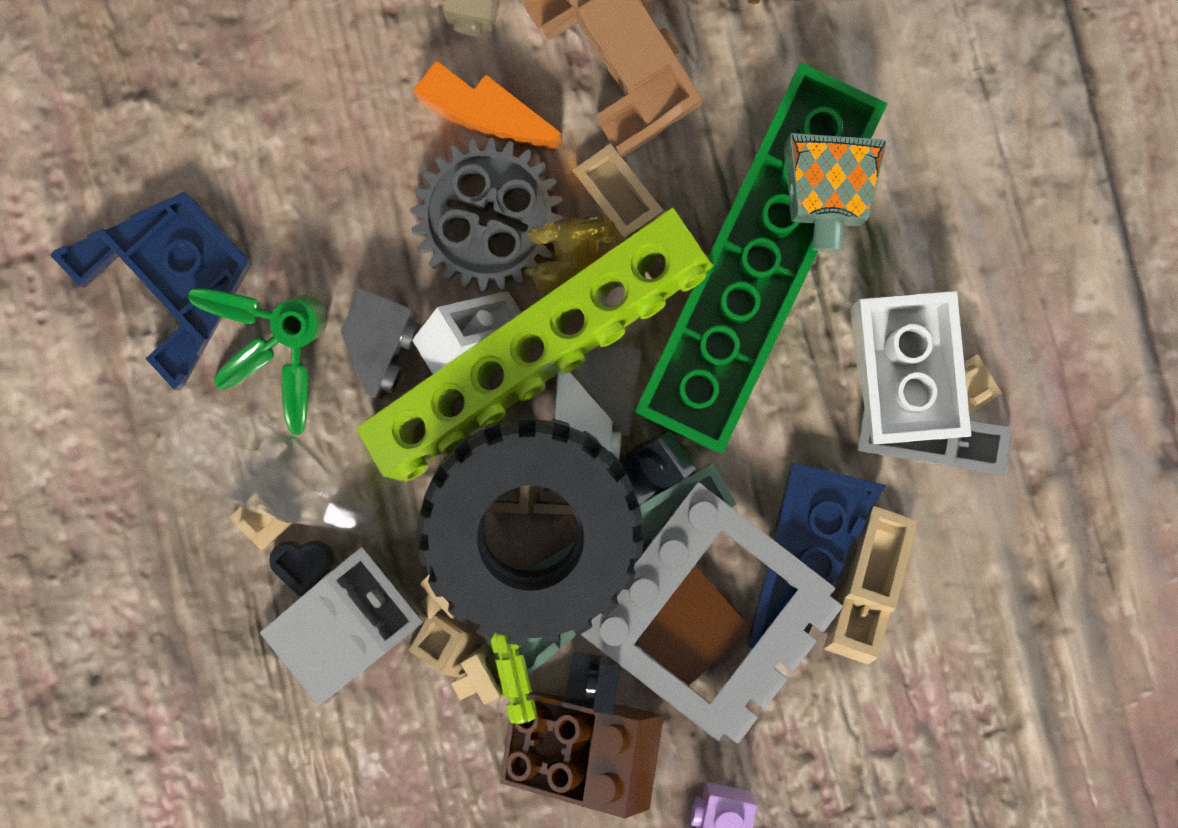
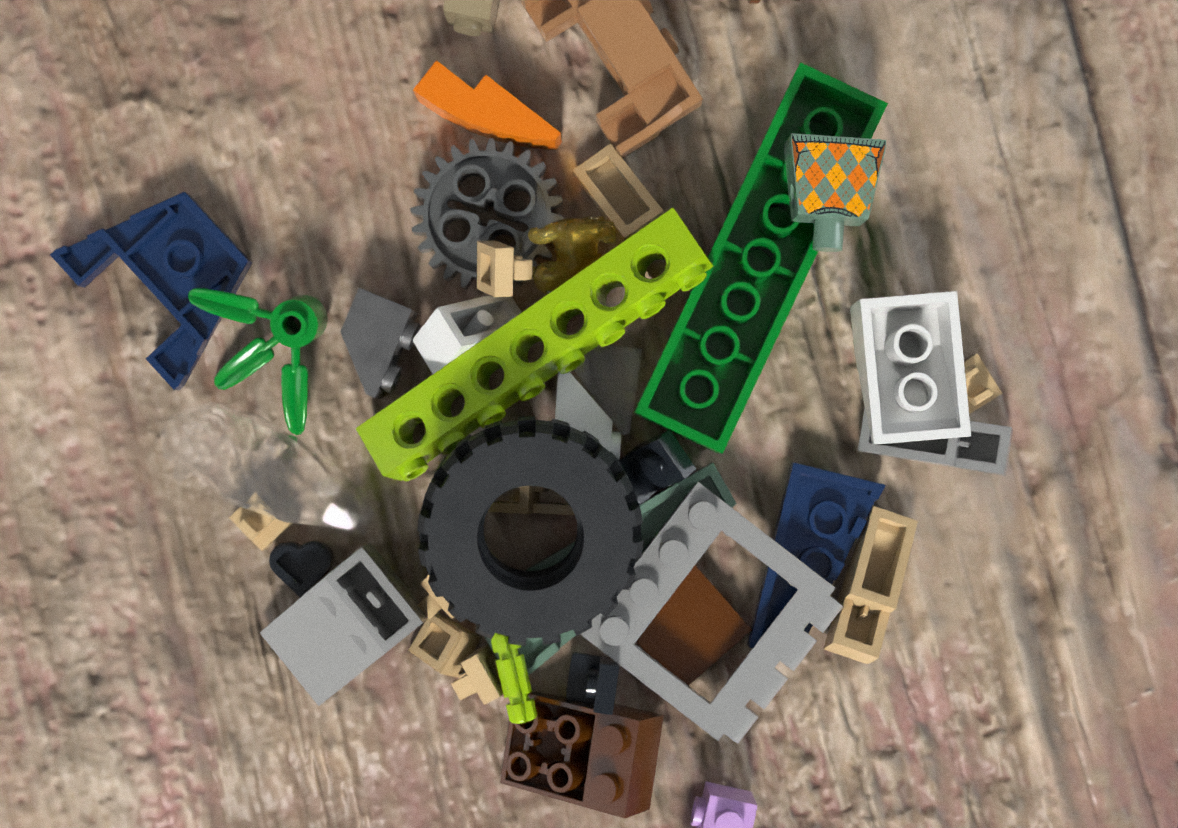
(499, 267): none -> tan tile

